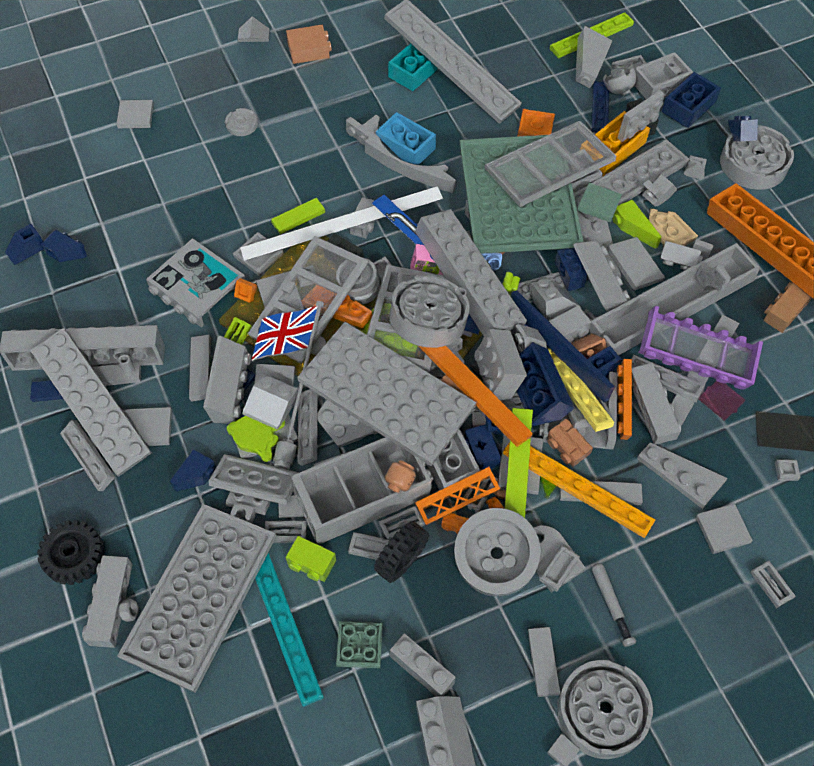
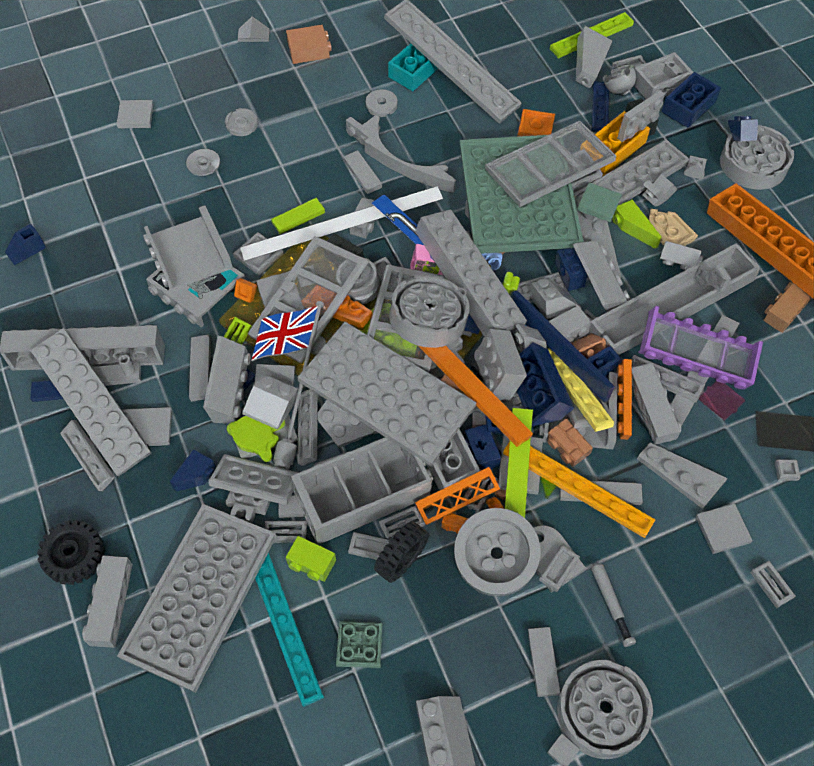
(63, 247): dark blue slope -> none
(128, 610): light grey tile -> none
(188, 251): none -> light grey panel
(203, 162): none -> light grey dish
(362, 172): none -> light grey tile
(378, 96): none -> light grey tile
(400, 476): nougat head -> none
(407, 139): dark azure slope -> none
(422, 666): light grey brick -> none
(635, 263): light grey tile -> none
(704, 247): light grey tile -> none

